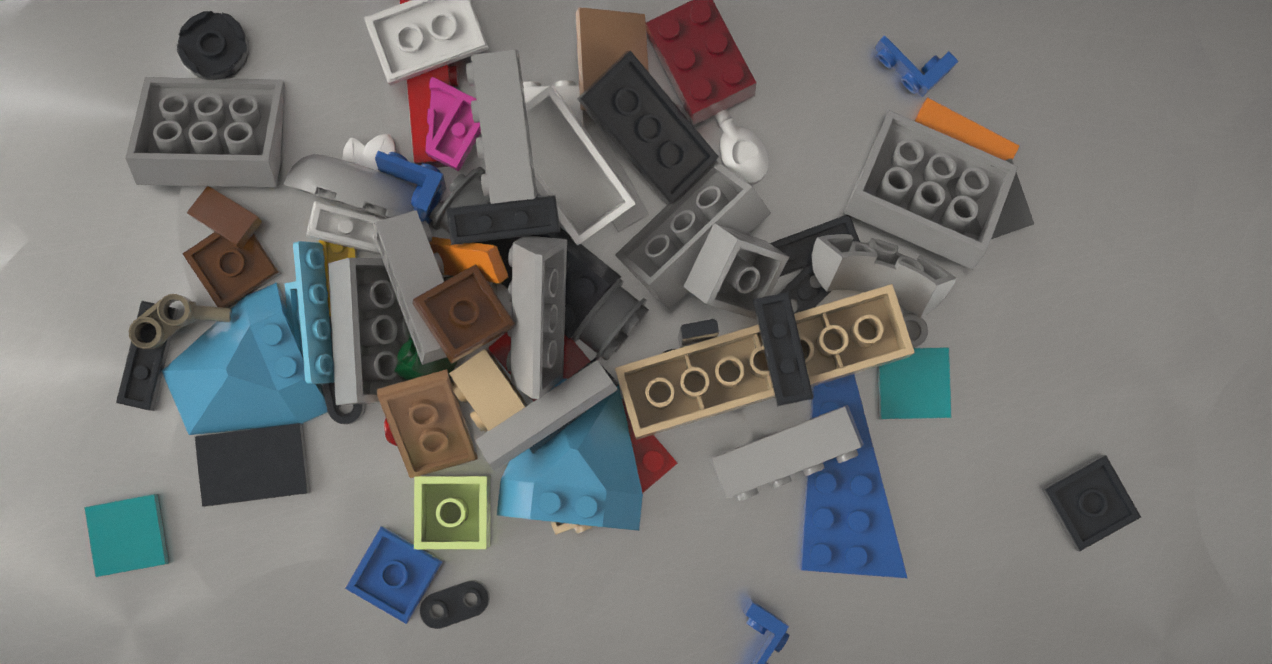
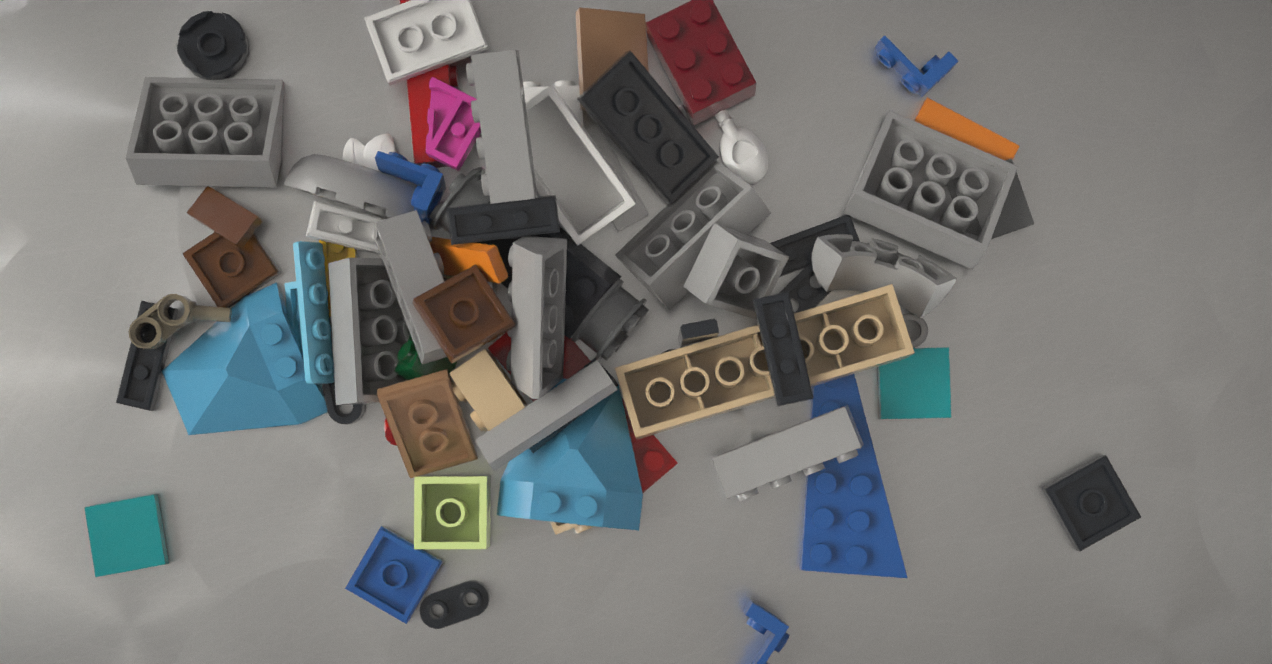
(252, 464): black tile -> none

